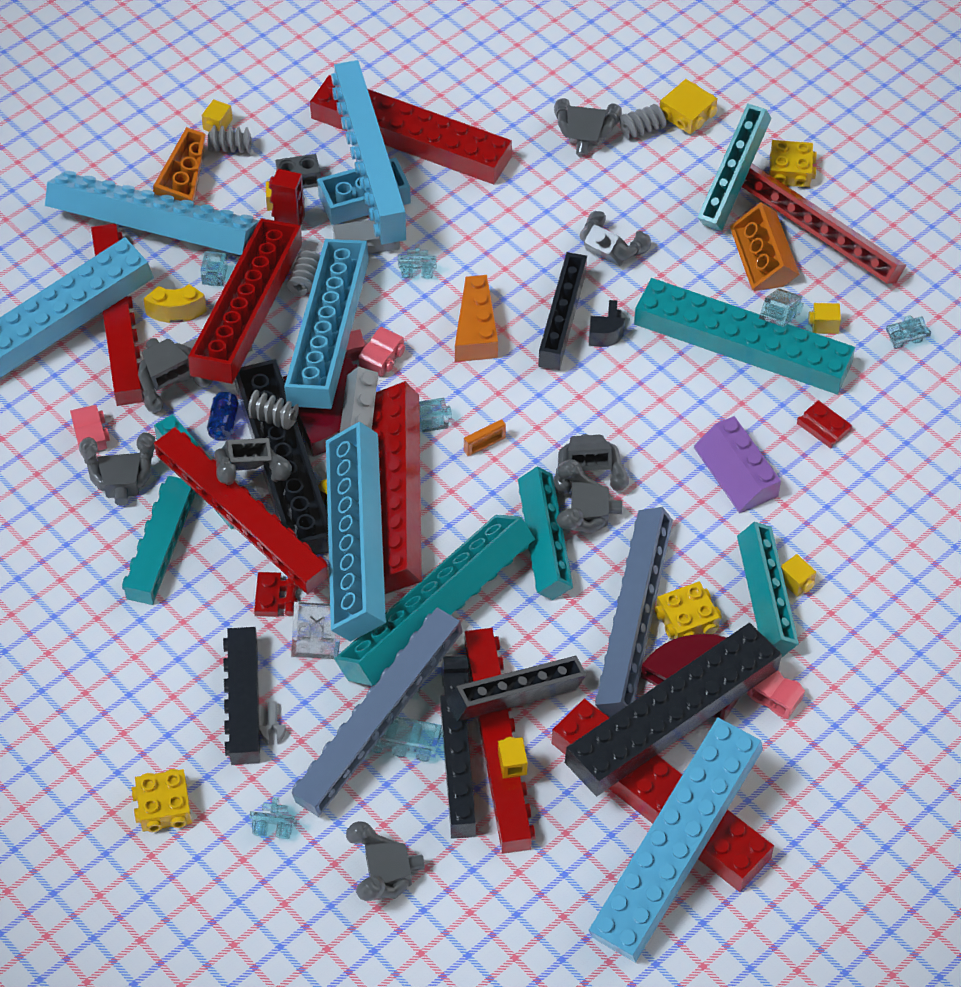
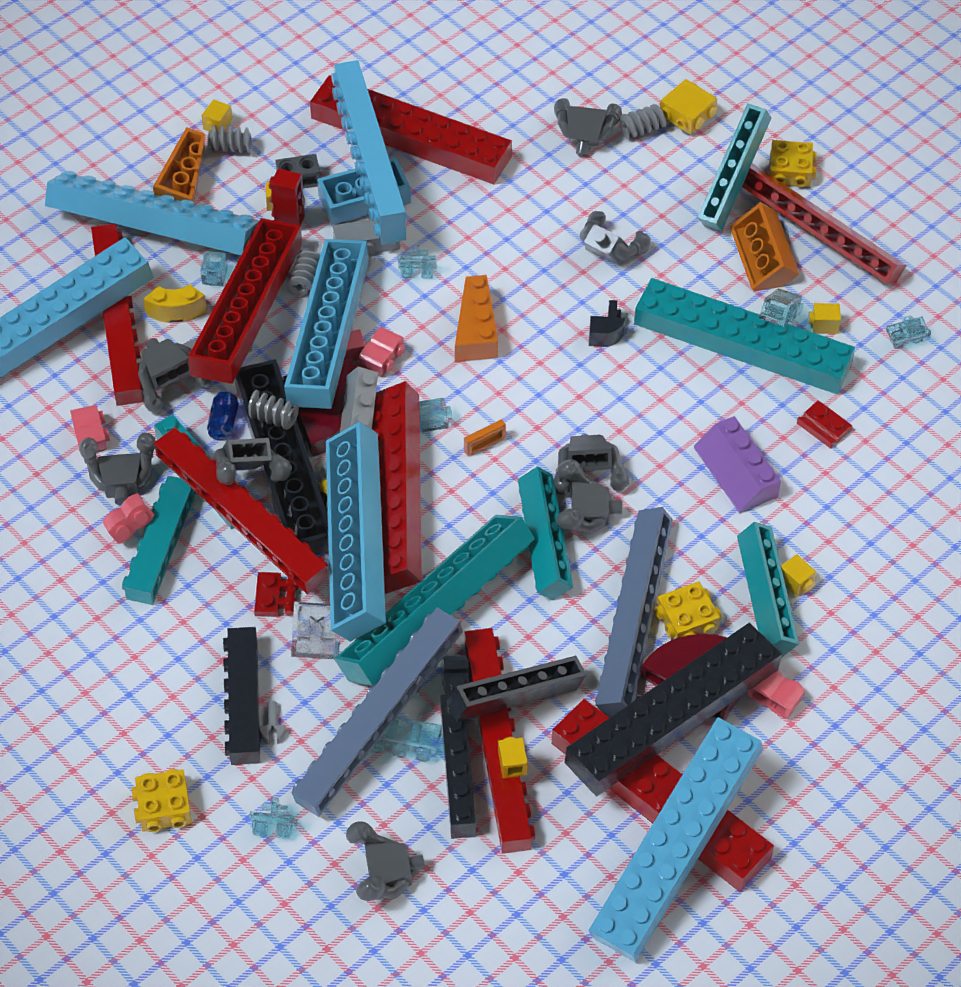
(124, 521): none -> coral brick
(562, 311): black brick -> none

